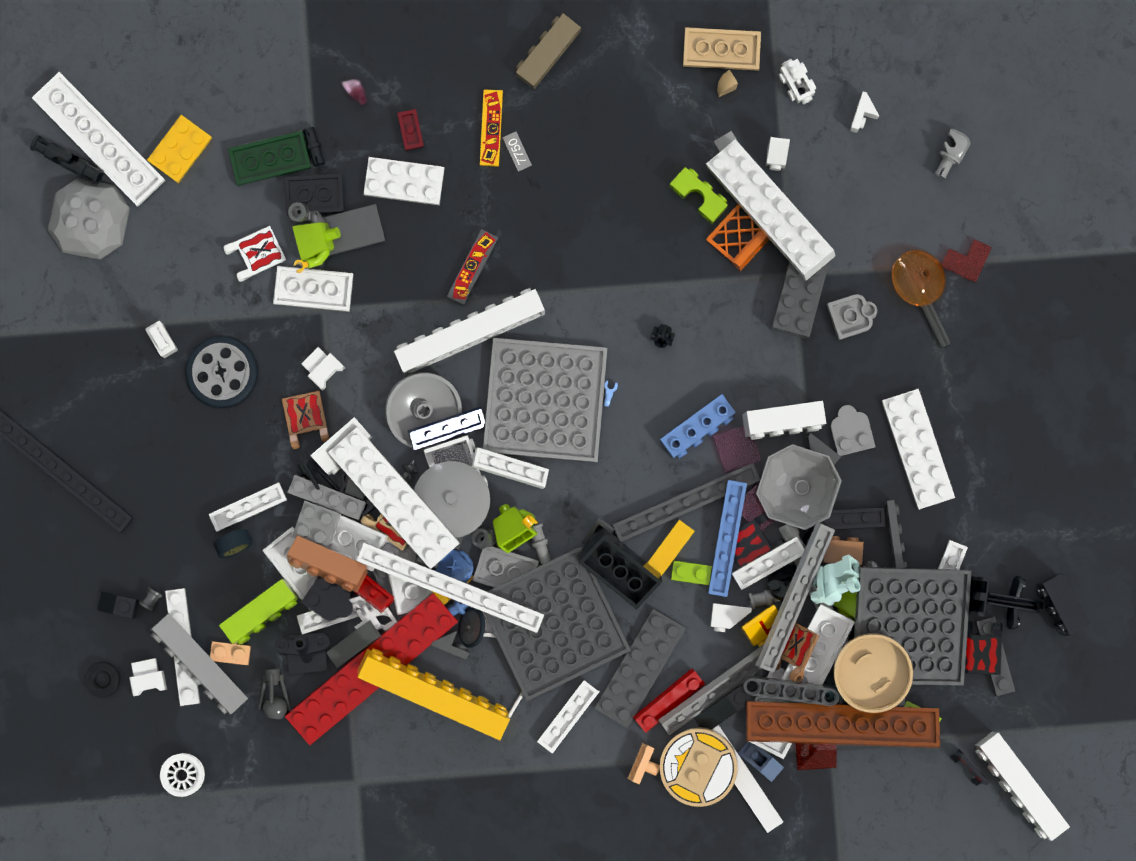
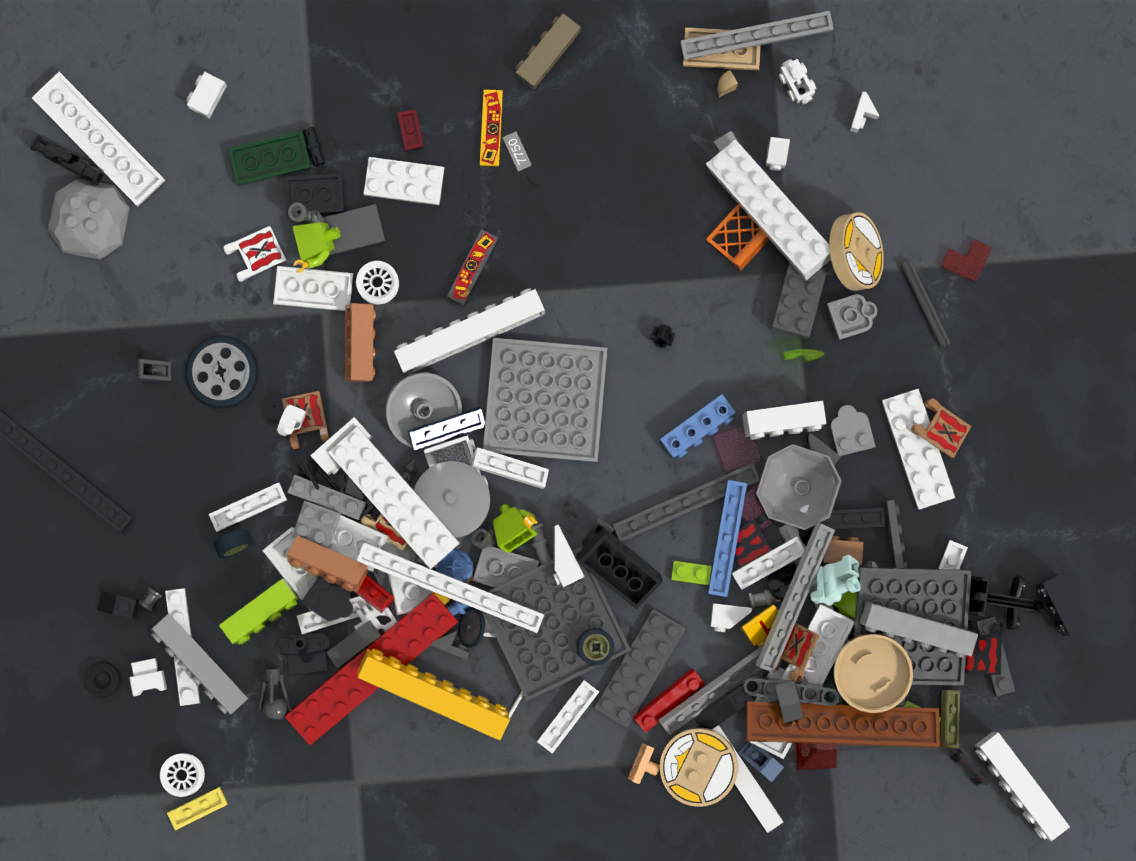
(154, 370): none -> dark grey slope
(161, 339): white piece -> none
(179, 149): yellow plate -> none
(197, 808): none -> light yellow tile
(206, 94): none -> white brick
(230, 653): light nougat plate -> none
(291, 420): none -> white rock
(321, 367): white piece -> none
(355, 90): clear pink piece -> none
(359, 342): none -> nougat brick
(381, 299): none -> white wheel
(565, 564): none -> white slope
(591, 637): none -> wheel
(609, 393): light blue piece -> none
(670, 547): yellow tile -> none
(687, 182): lime arch -> none
(756, 35): none -> light grey plate
(789, 701): none -> dark grey slope
(807, 354): none -> clear neon green slope
(856, 251): none -> tan piece
(910, 281): clear orange dish -> none
(918, 628): none -> light grey brick
(944, 431): none -> flag
(950, 718): none -> olive tile
(953, 154): light grey piece -> none

